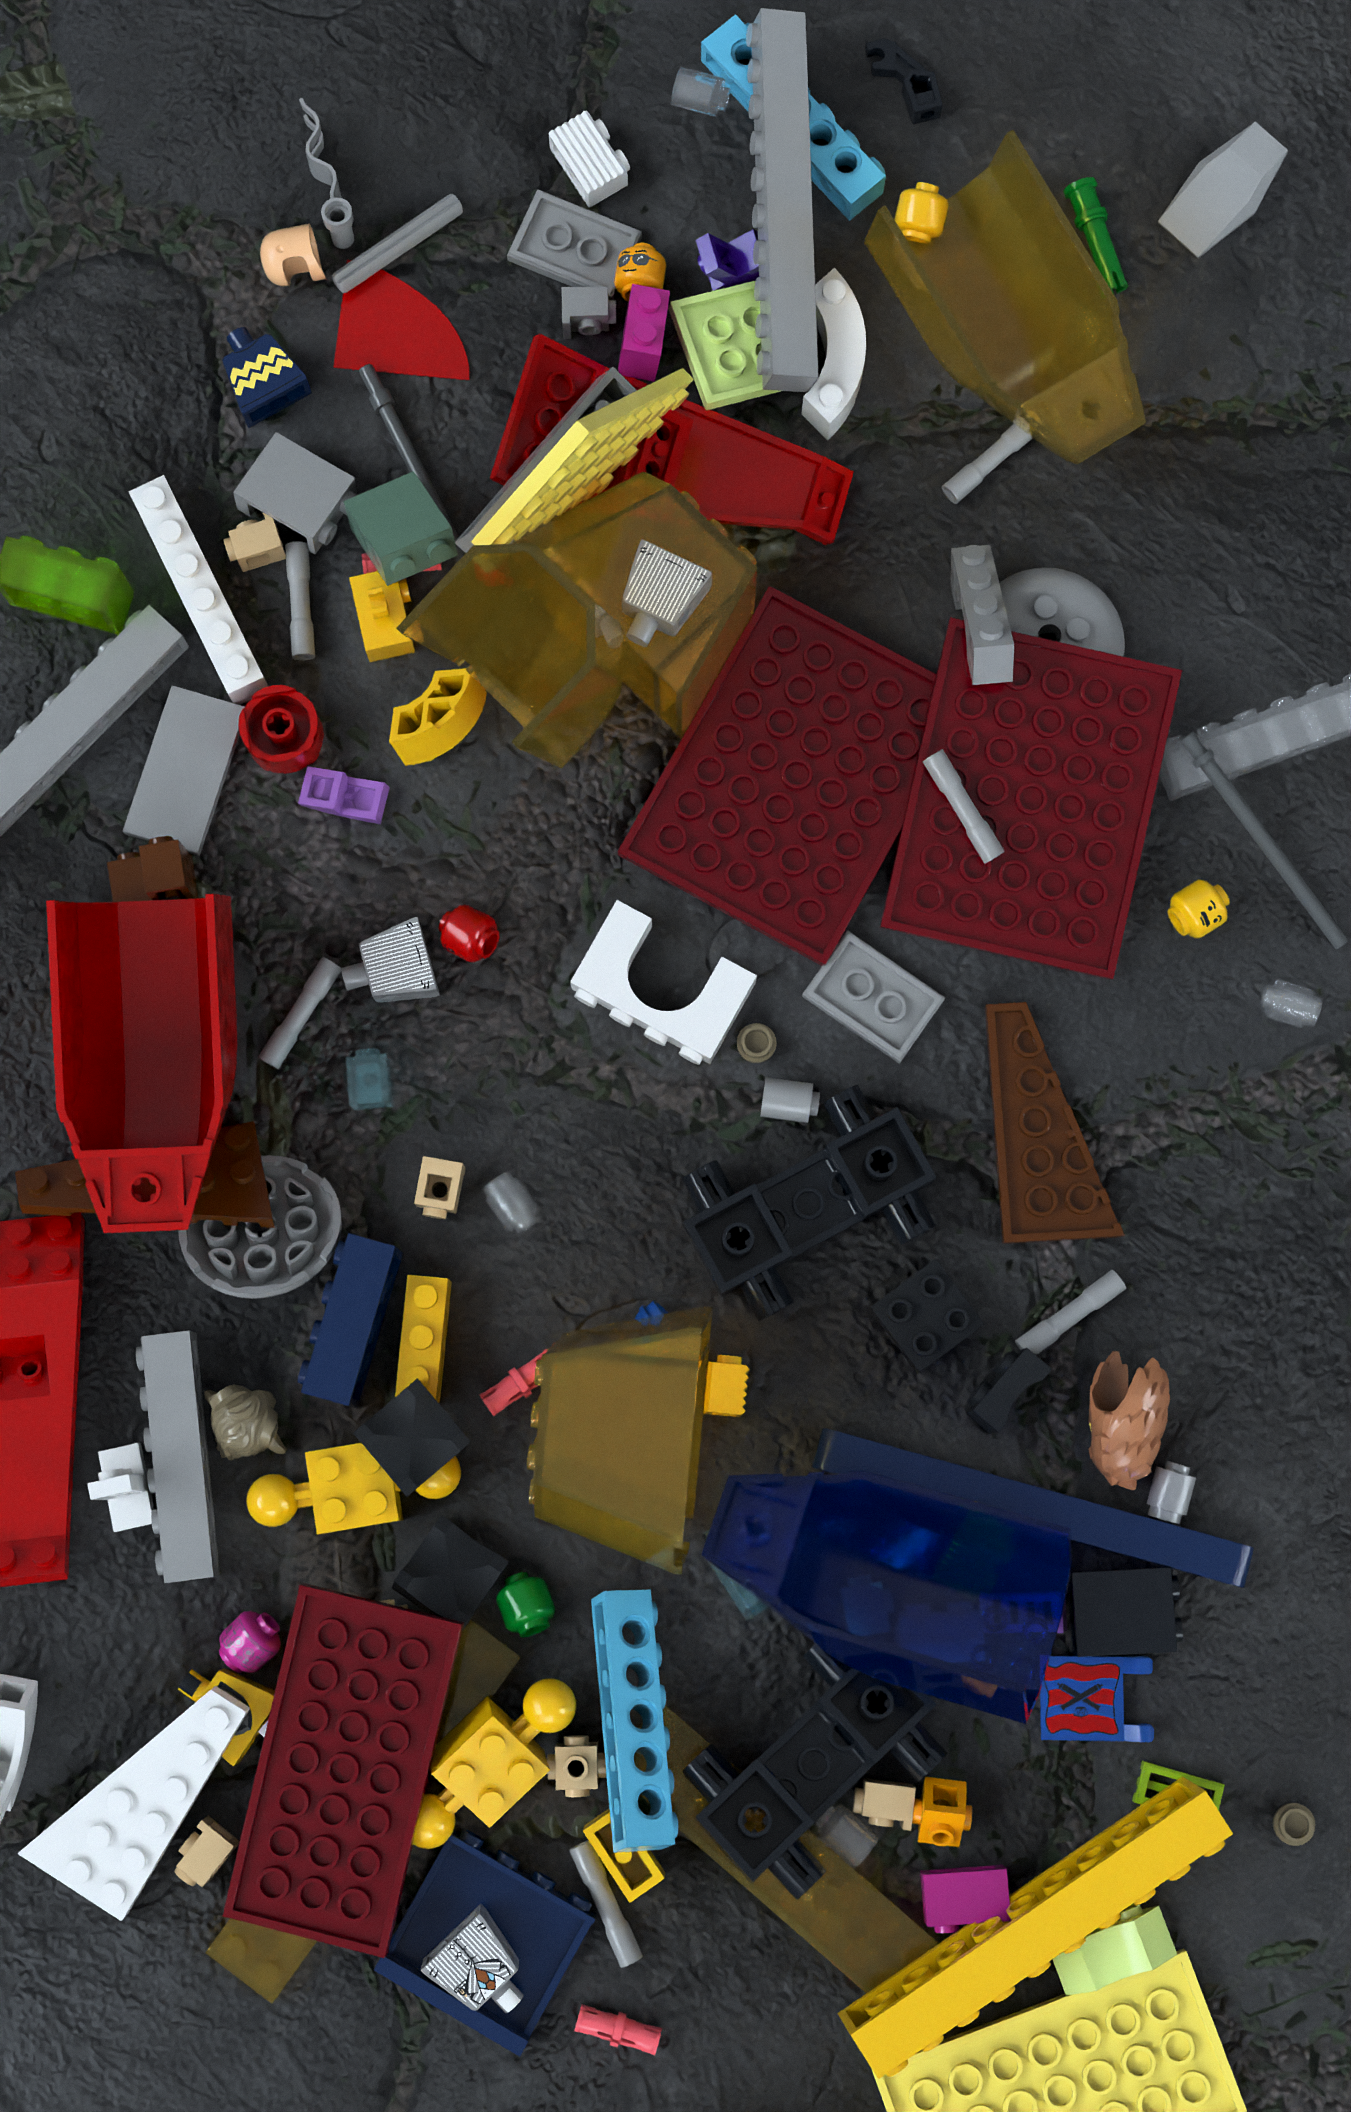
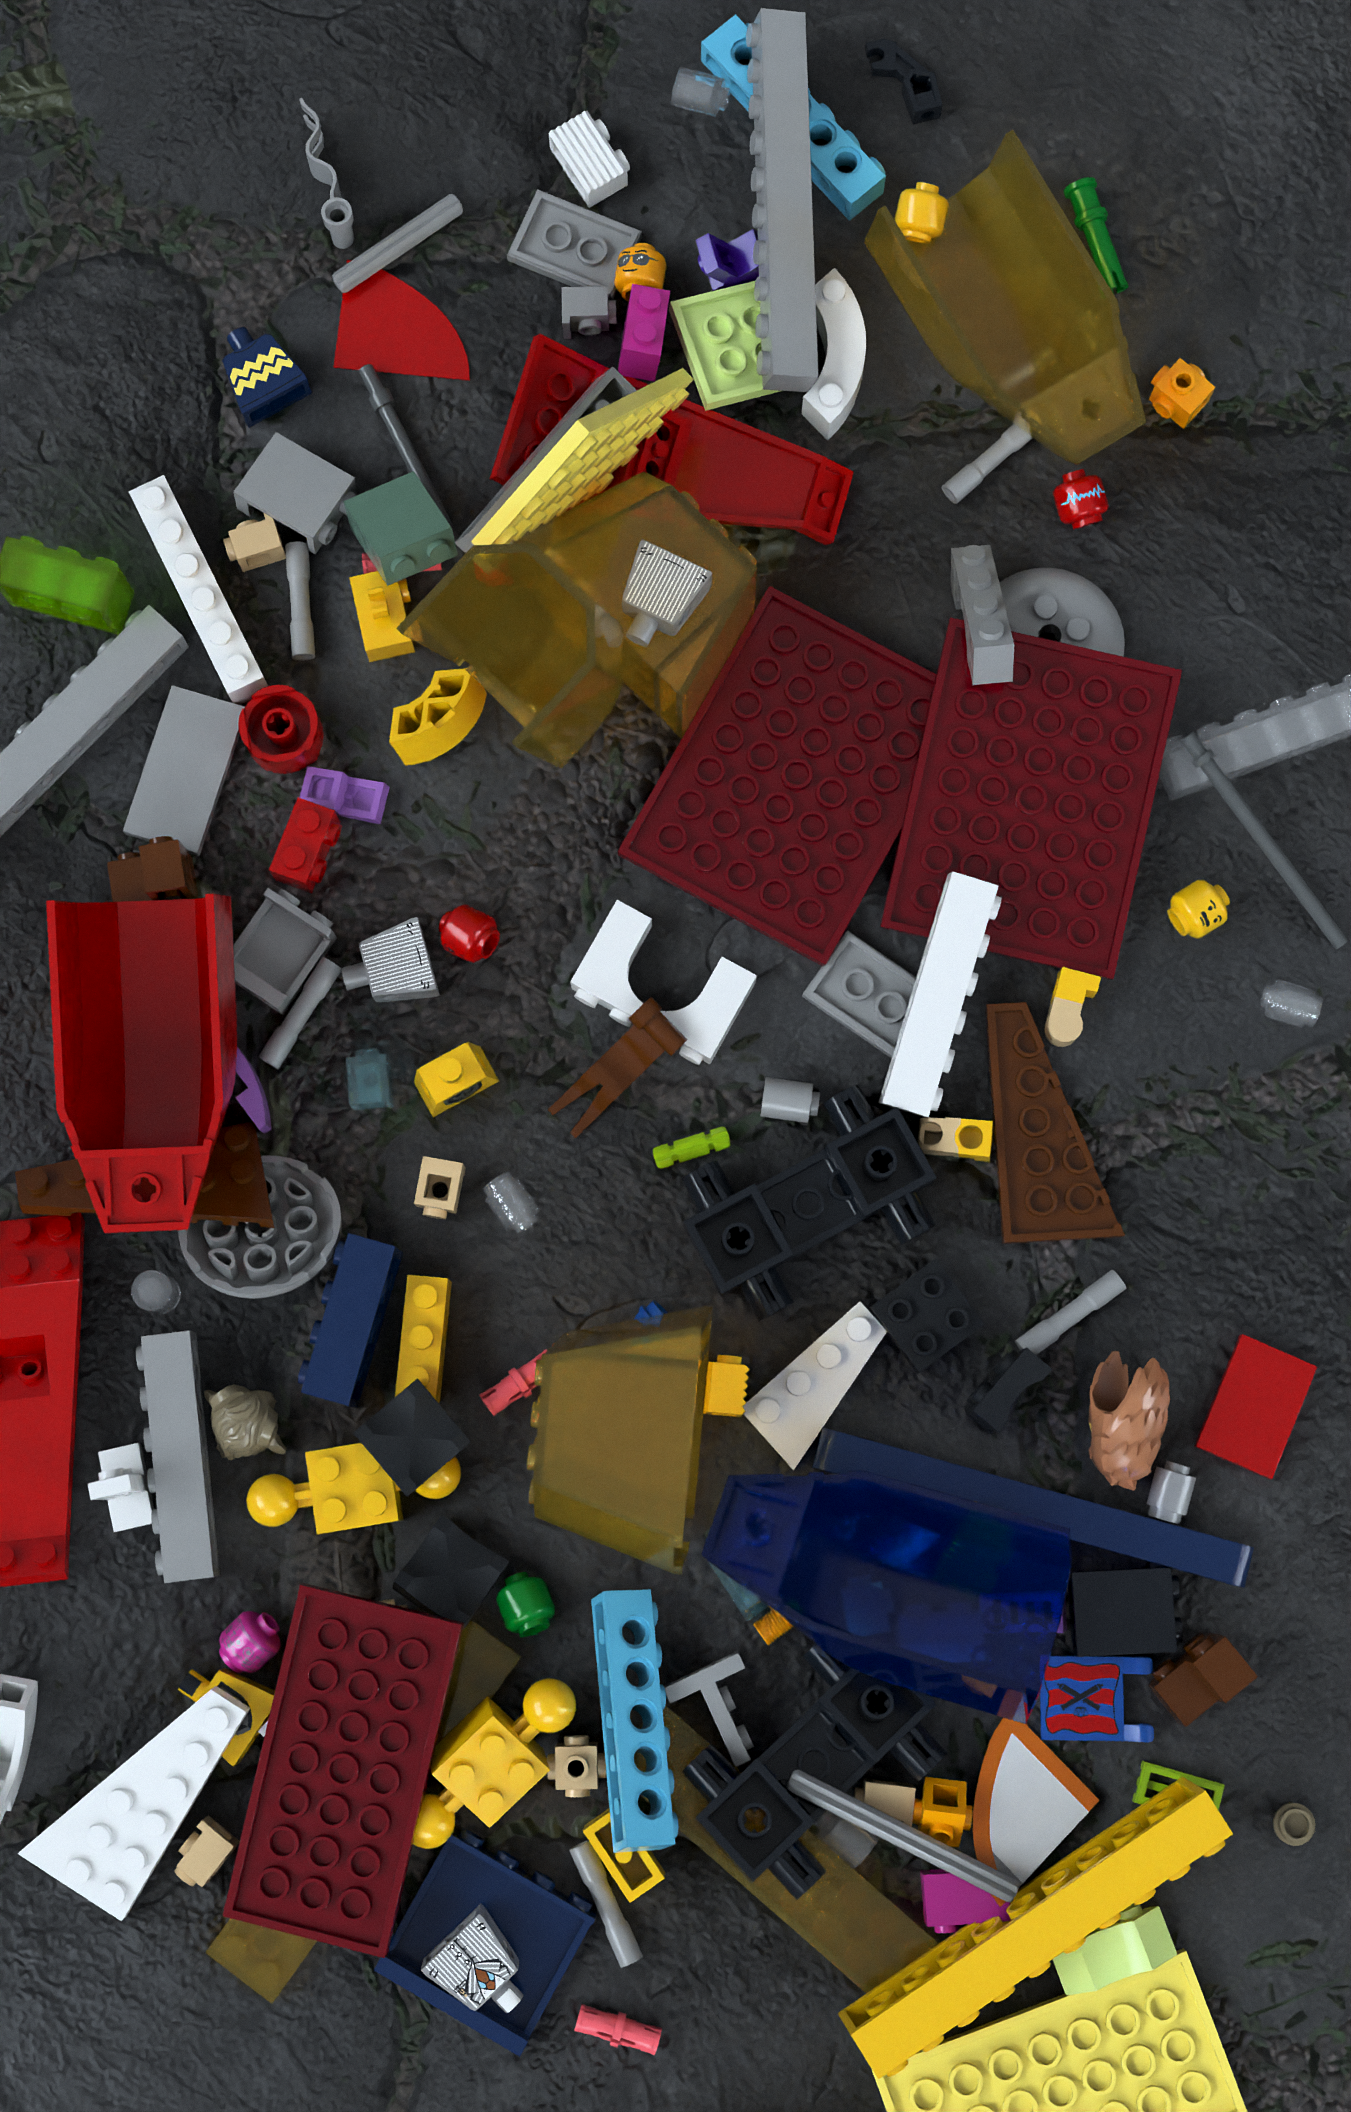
(155, 1292): none -> clear brick
(253, 1099): none -> medium lavender slope
(280, 949): none -> light grey panel
(290, 253): light nougat helmet -> none
(305, 845): none -> red brick
(454, 1077): none -> yellow torso
(624, 1061): none -> reddish brown flag
(691, 1147): none -> lime axle
(718, 1701): none -> light grey bracket
(756, 1043): dark tan plate -> none
(771, 1627): none -> light orange piece
(807, 1391): none -> white wing
(903, 1835): none -> light grey axle
(939, 994): none -> white brick
(956, 1137): none -> leg
(976, 827): light grey piece -> none
(1024, 1802): none -> white sticker
(1063, 1017): none -> leg
(1080, 499): none -> red head
(1180, 392): none -> light orange brick
(1200, 1677): none -> reddish brown brick
(1224, 190): light grey piece -> none
(1255, 1406): none -> red tile

